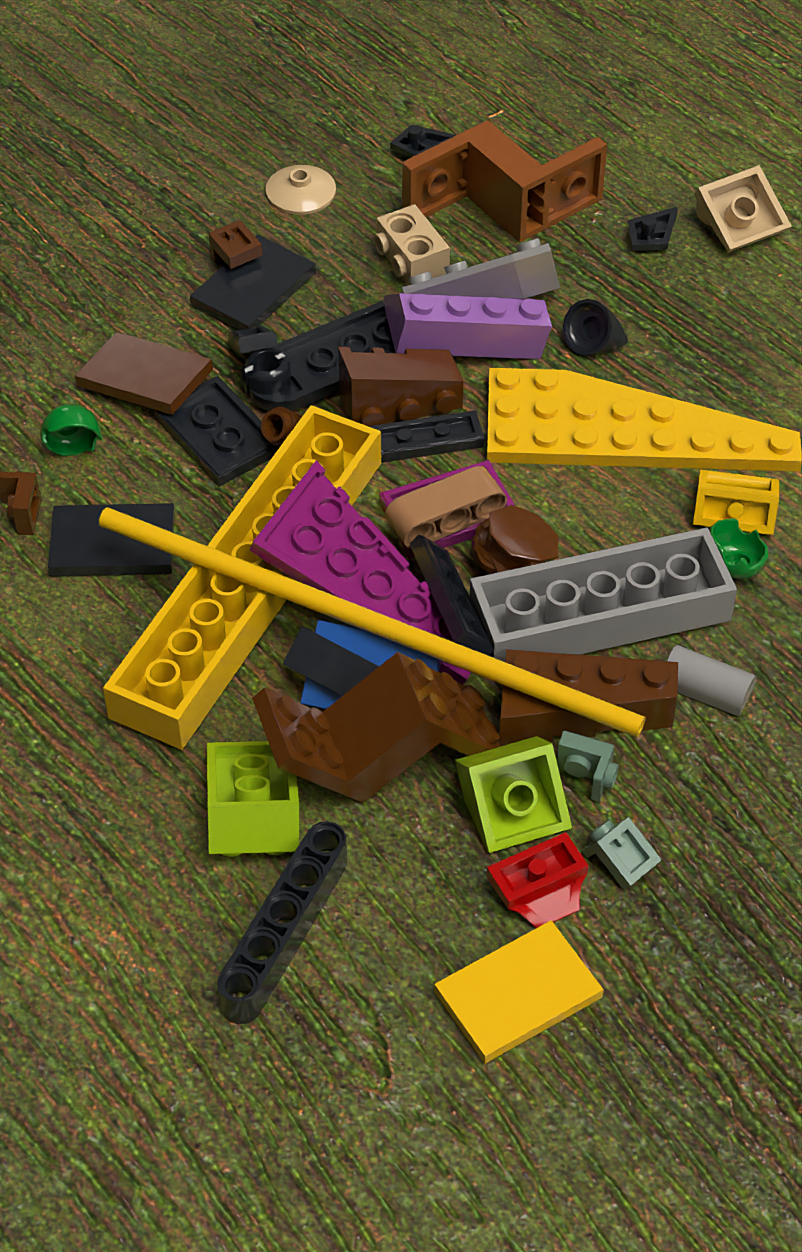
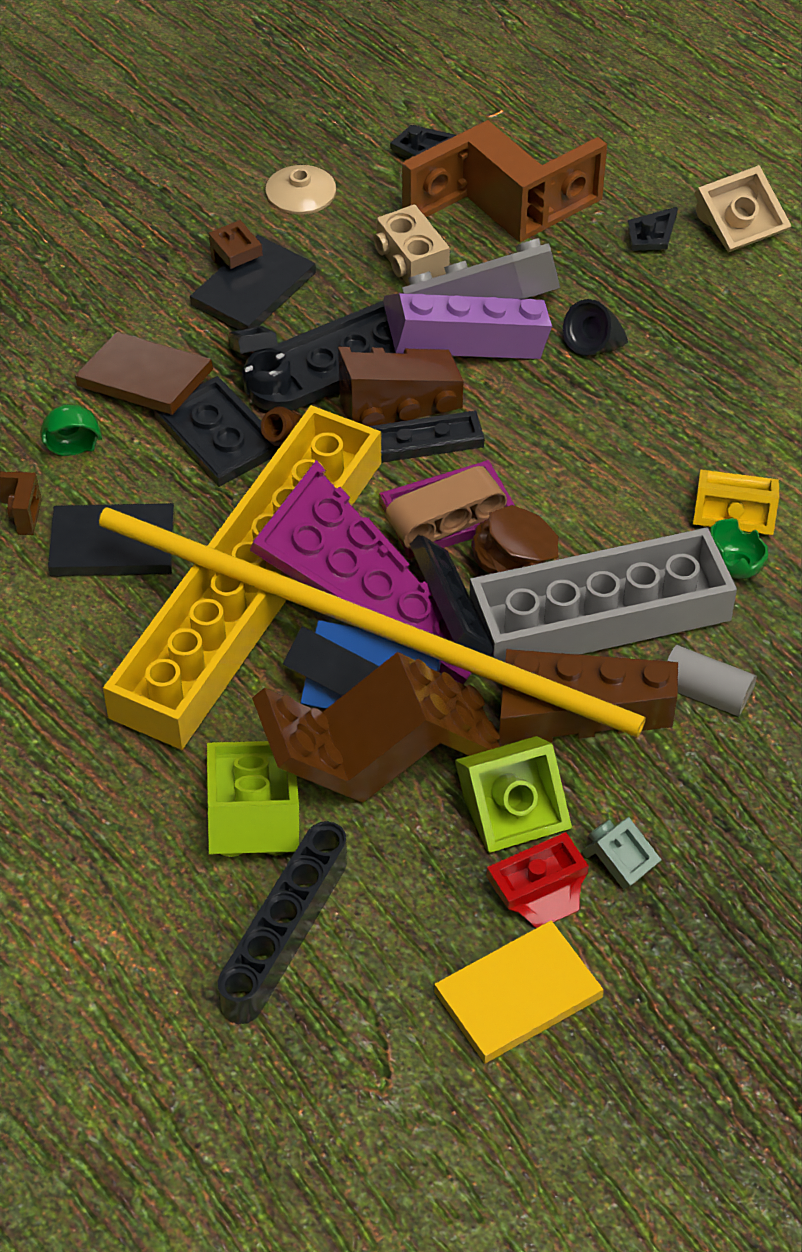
(590, 759): sand green bracket -> none
(596, 422): yellow wing -> none

